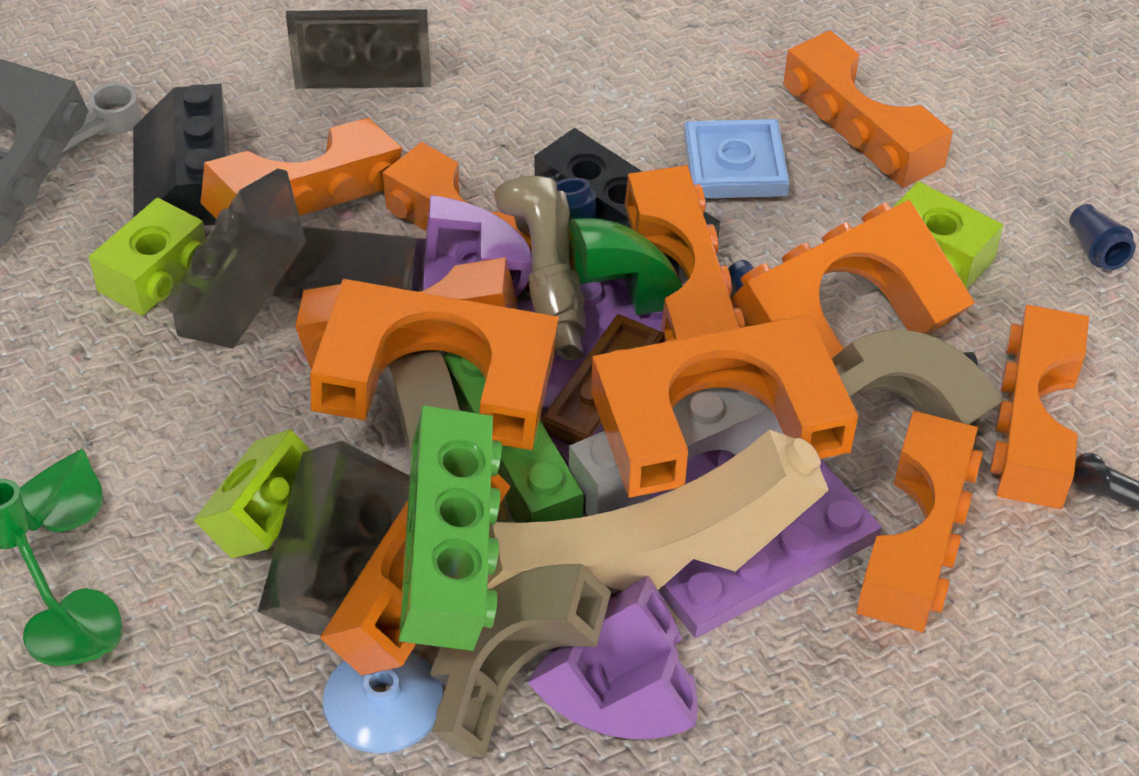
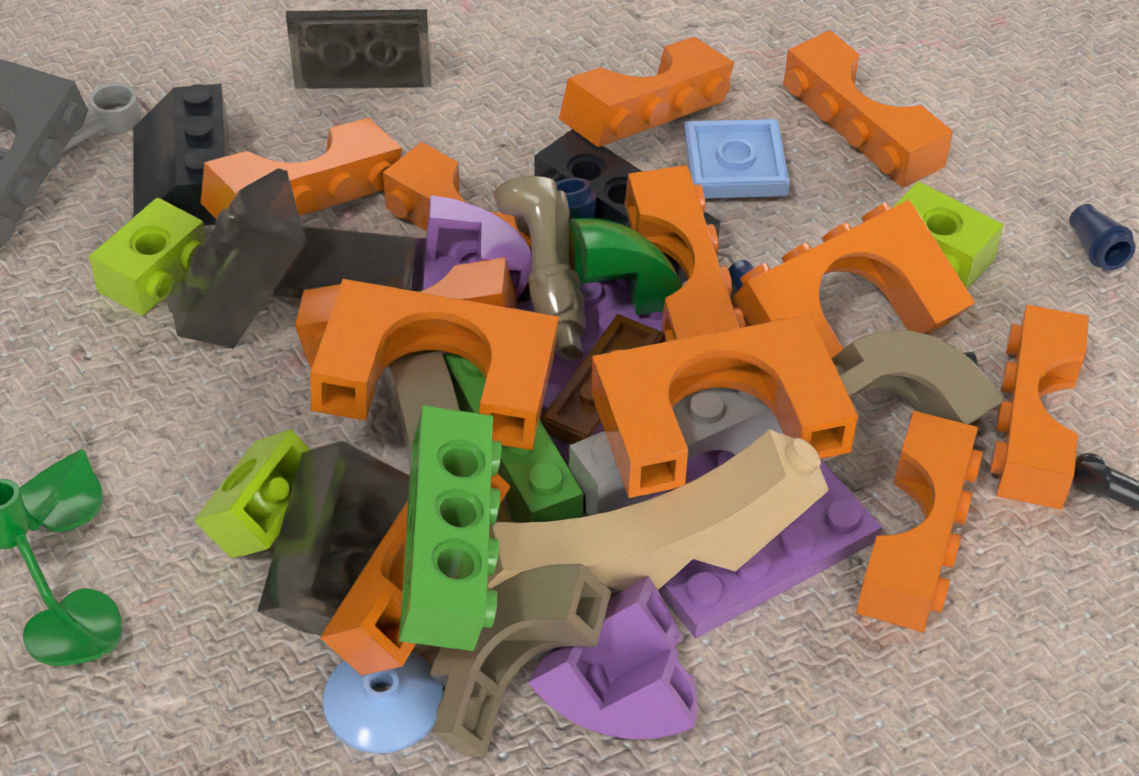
(615, 106): none -> orange arch

